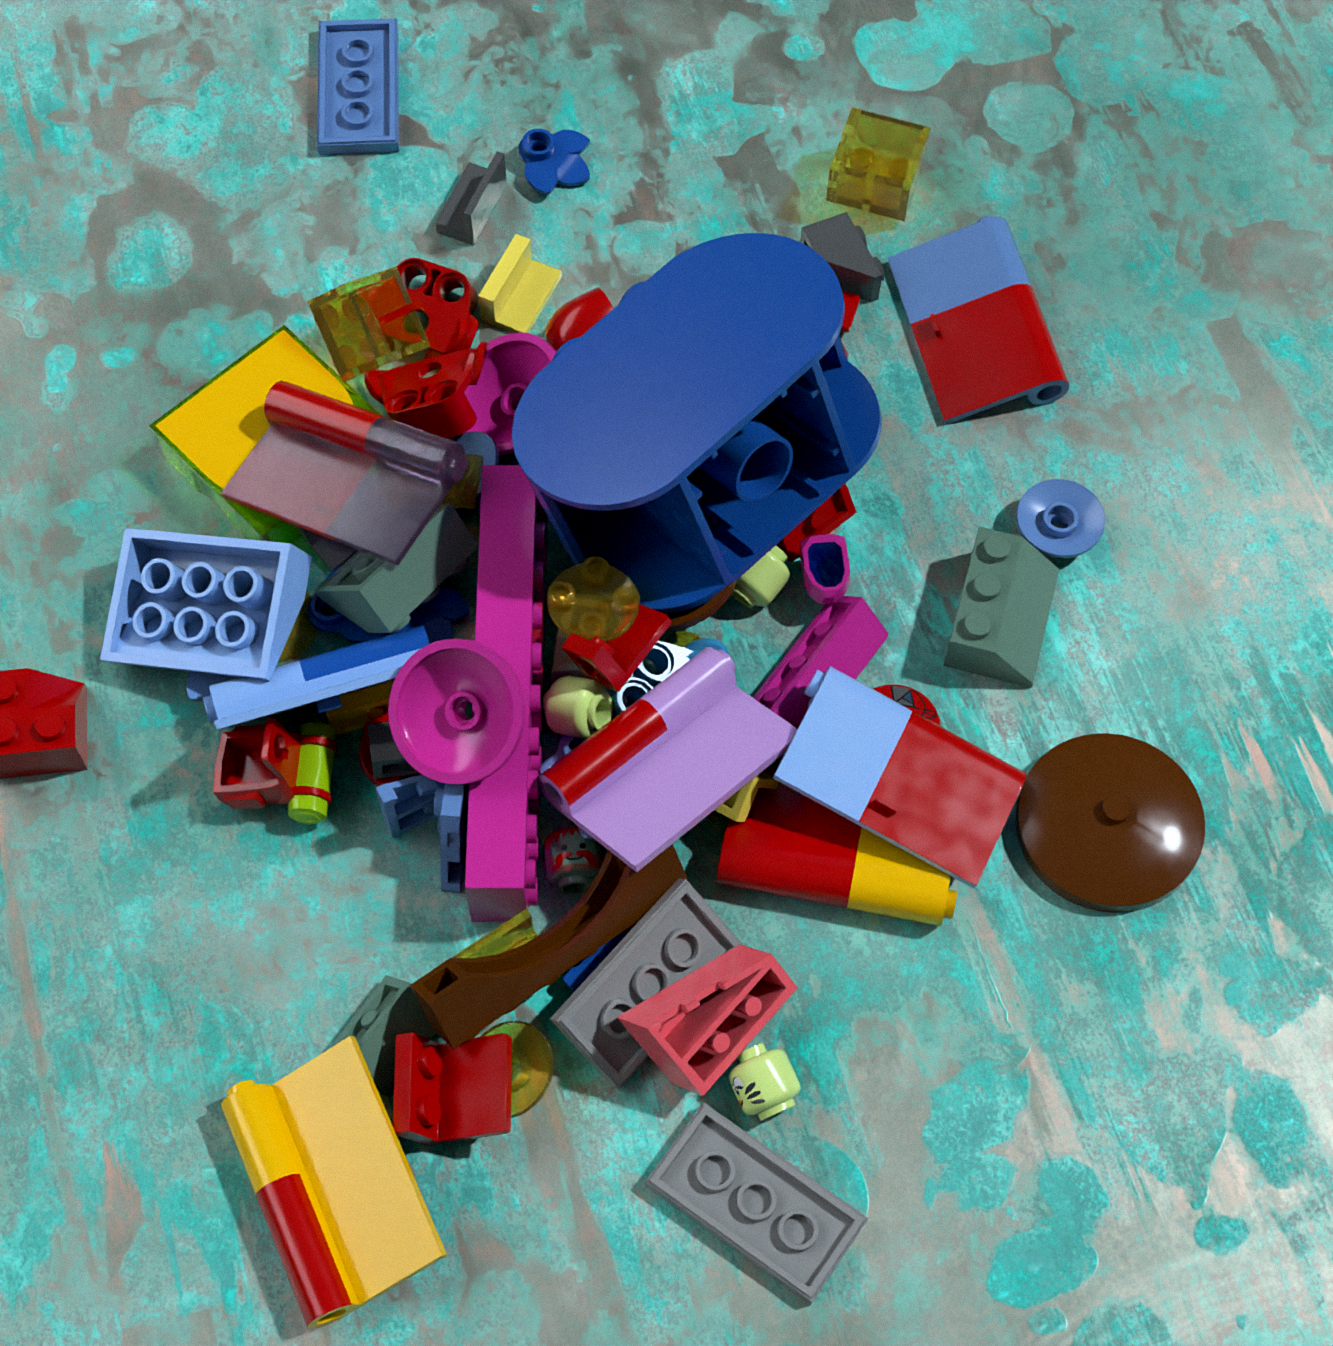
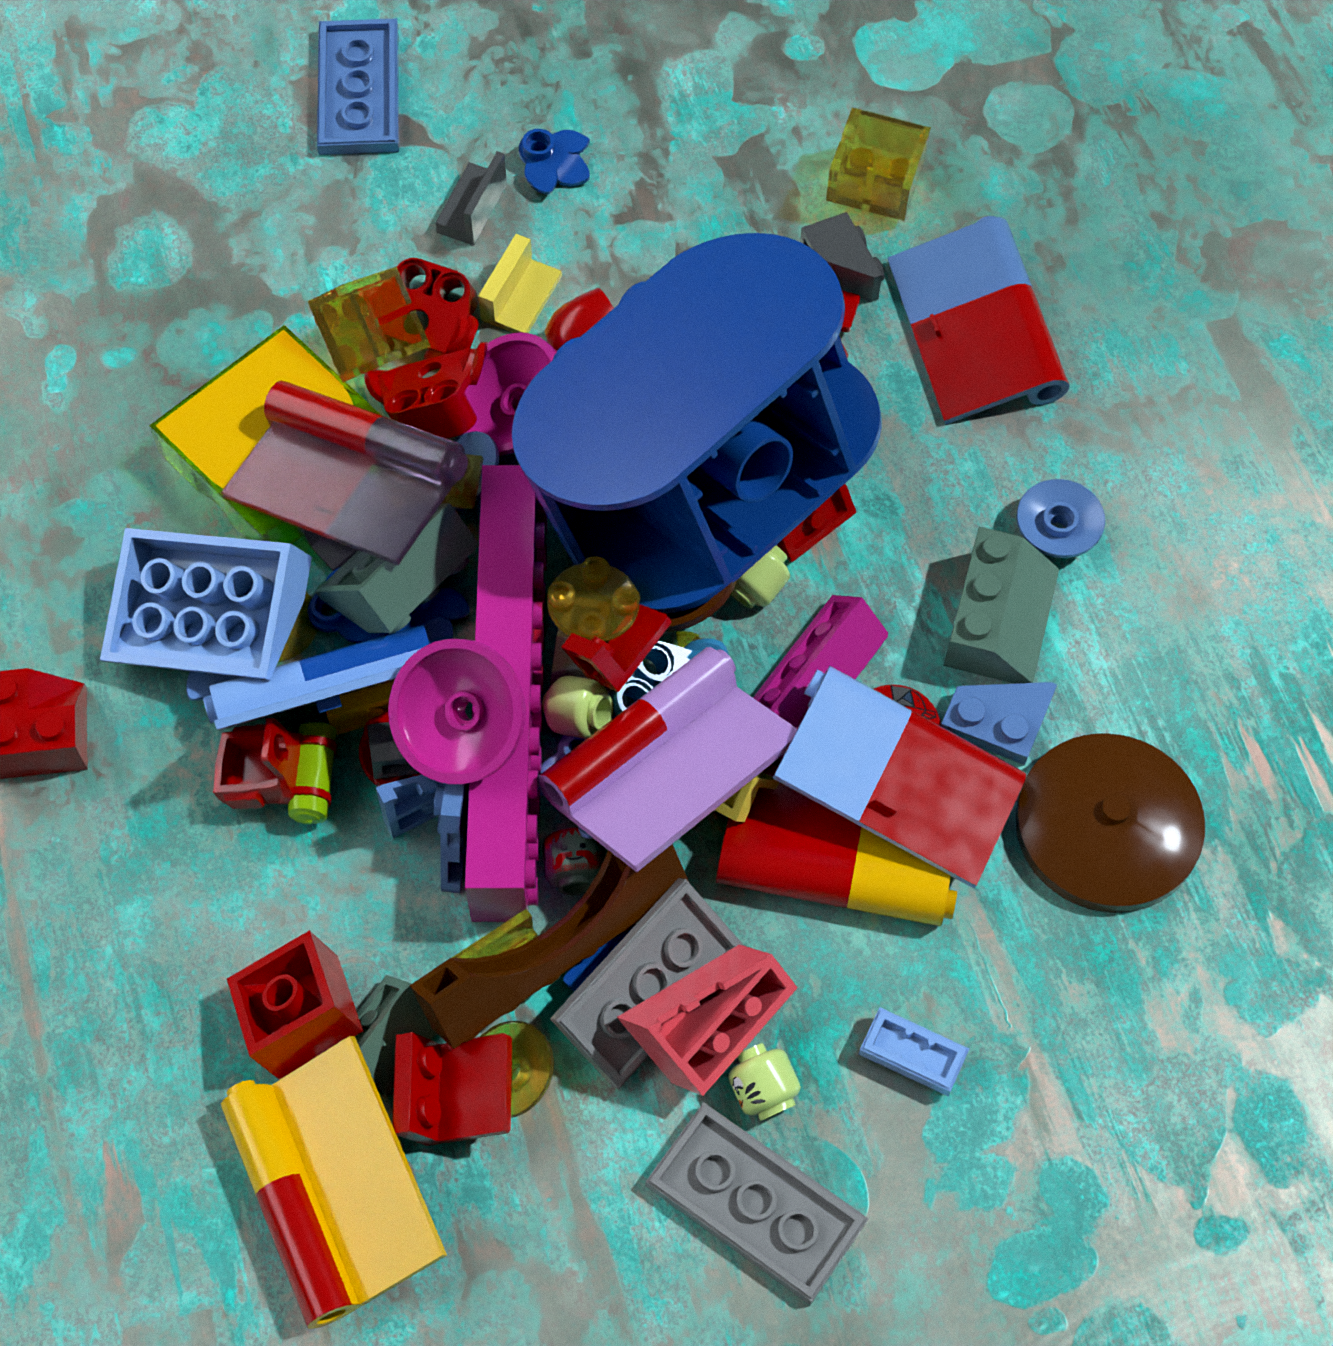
(293, 1005): none -> red slope
(825, 567): rock -> none
(913, 1051): none -> light blue plate
(1000, 716): none -> medium blue wing

